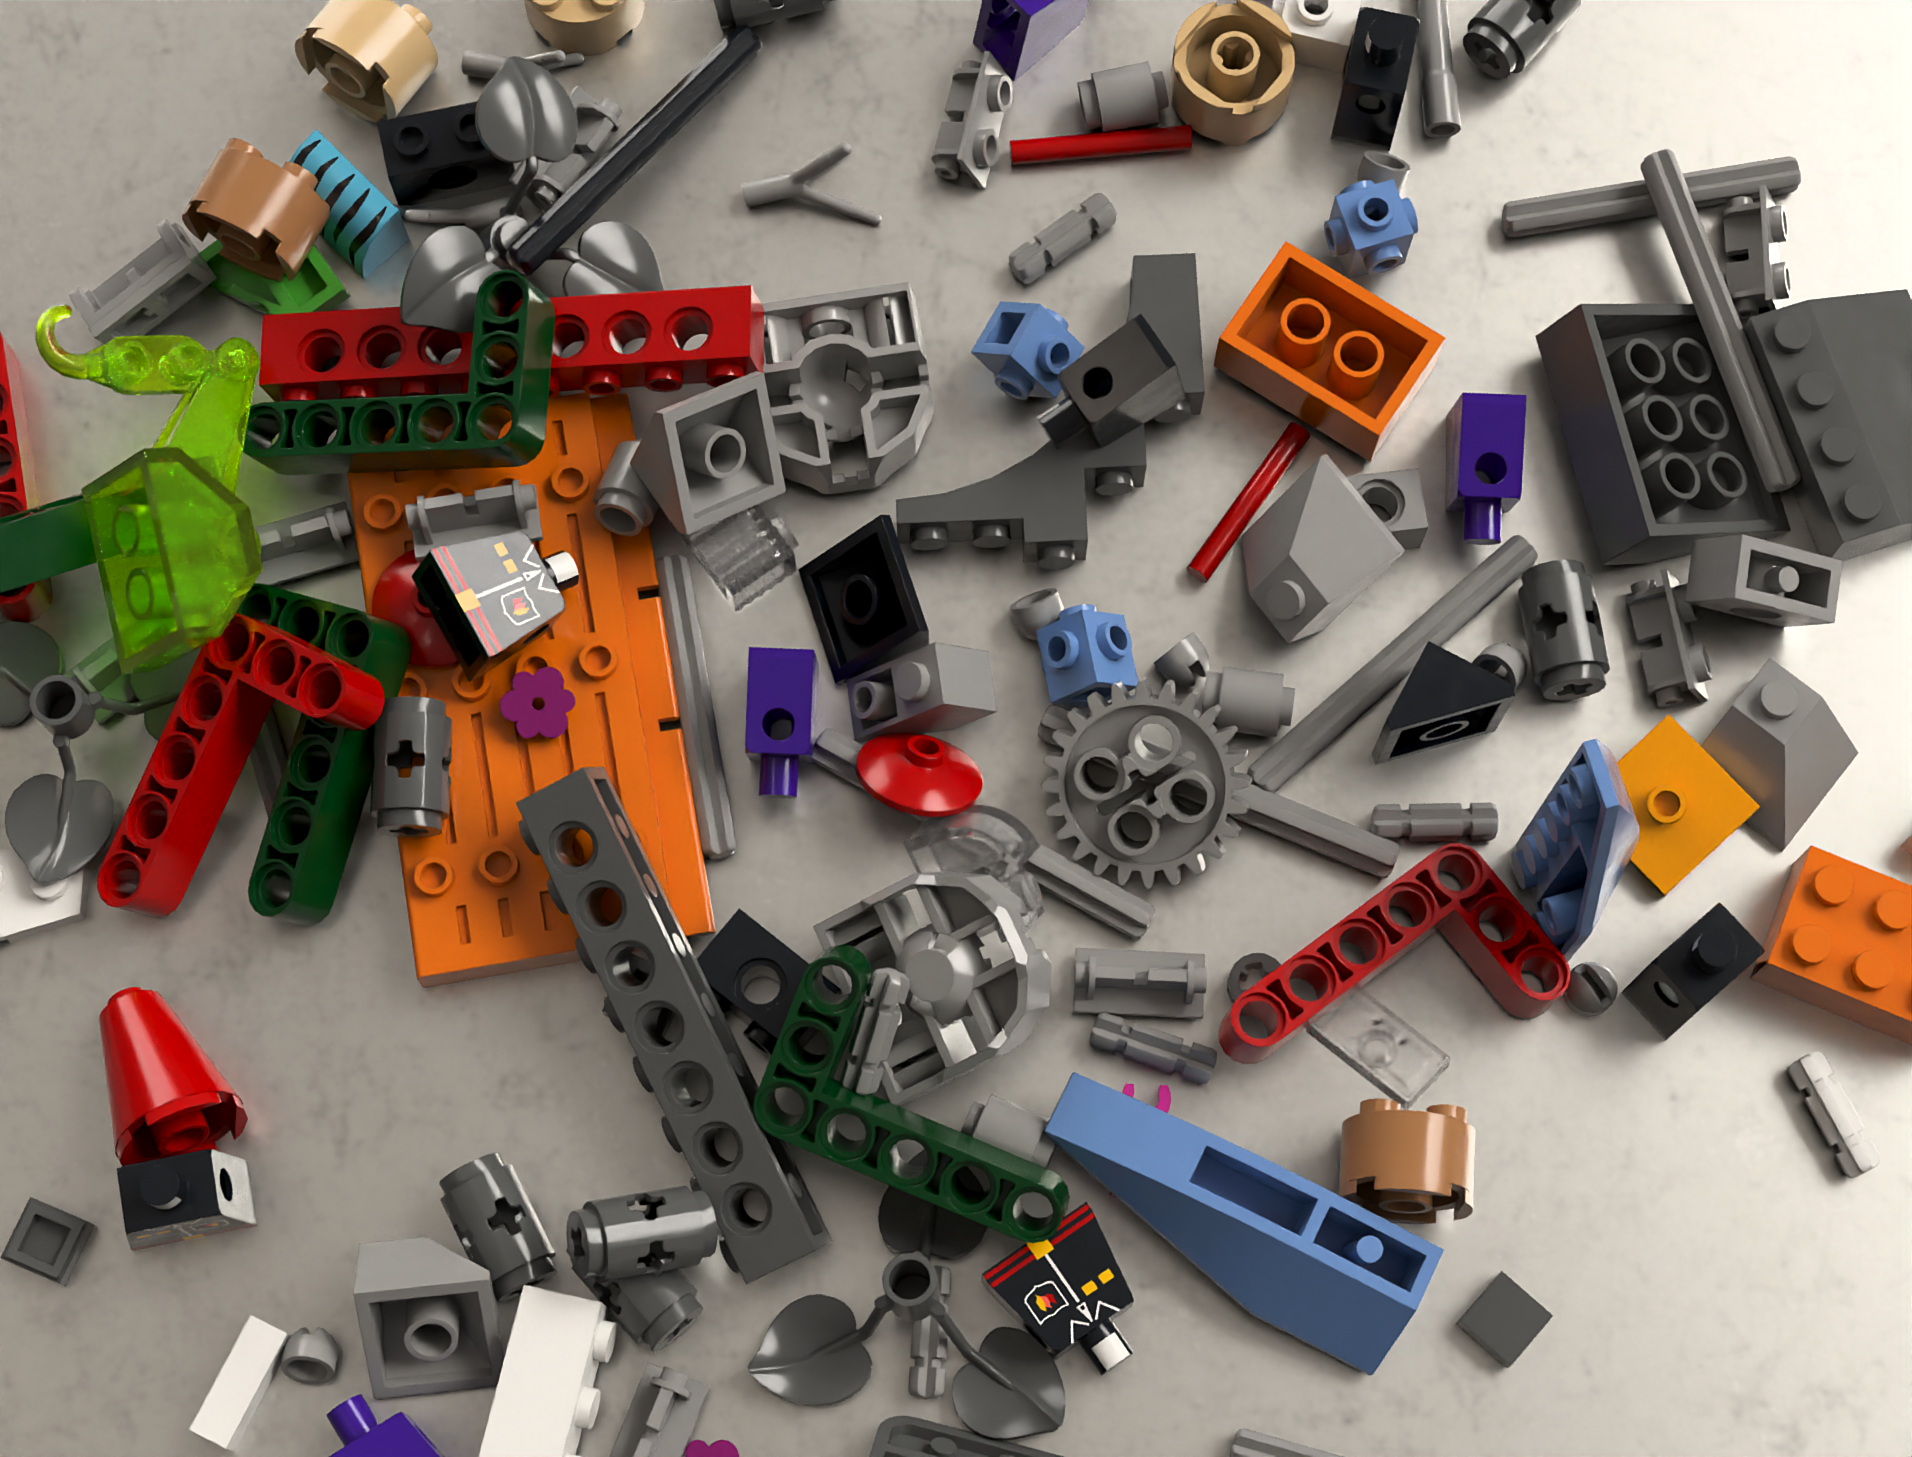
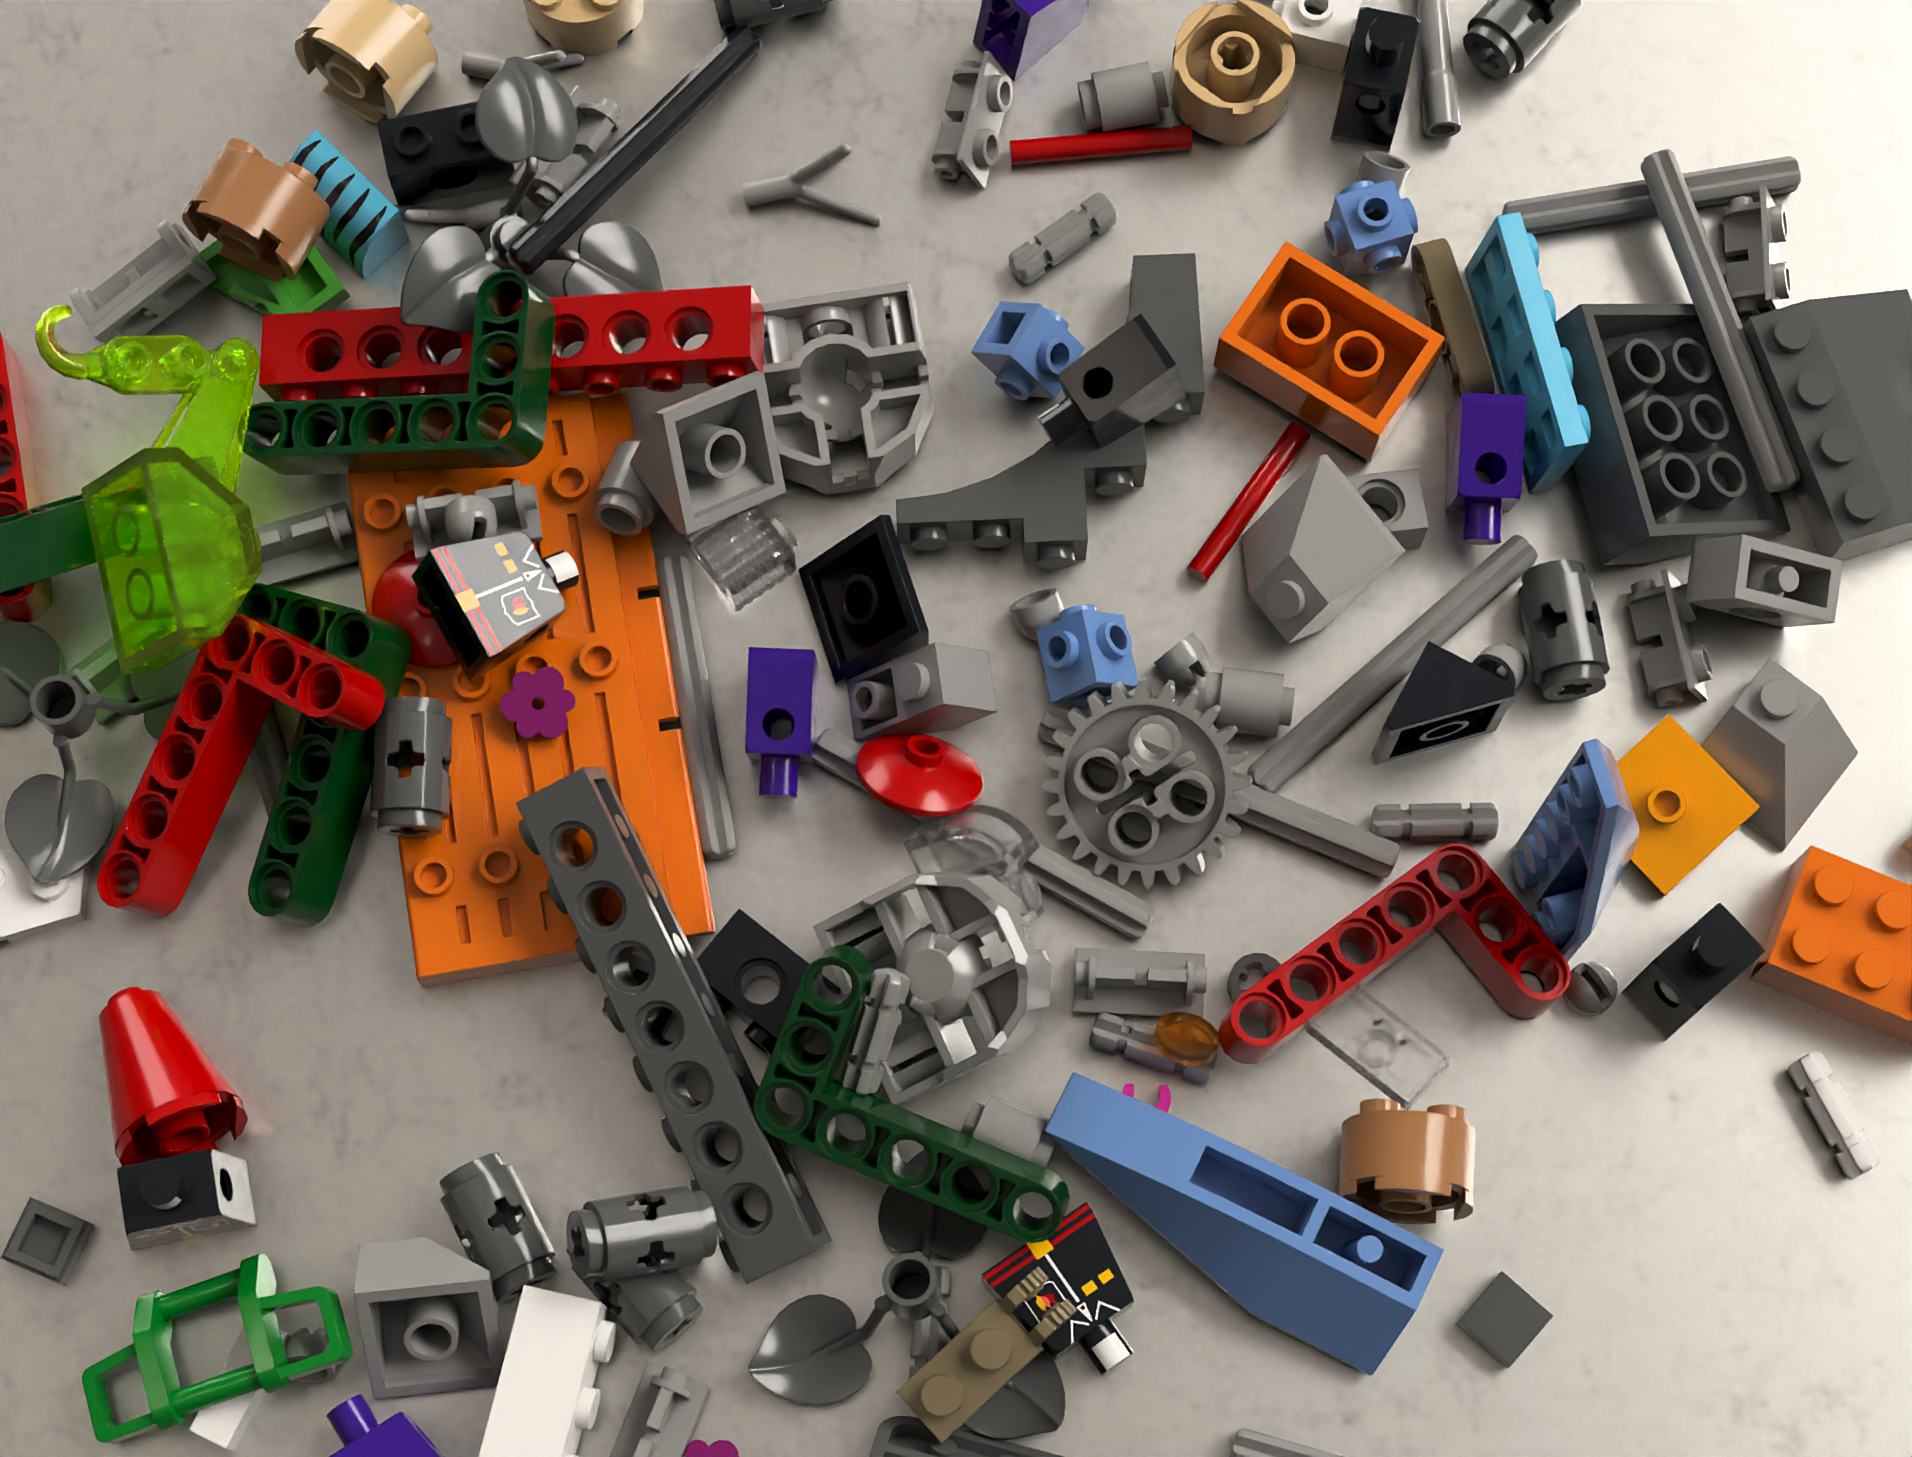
(152, 1330): none -> green bar
(470, 518): none -> light grey hinge
(981, 1359): none -> dark tan hinge
(1186, 1038): none -> clear orange piece
(1451, 317): none -> dark tan beam
(1525, 349): none -> medium azure plate

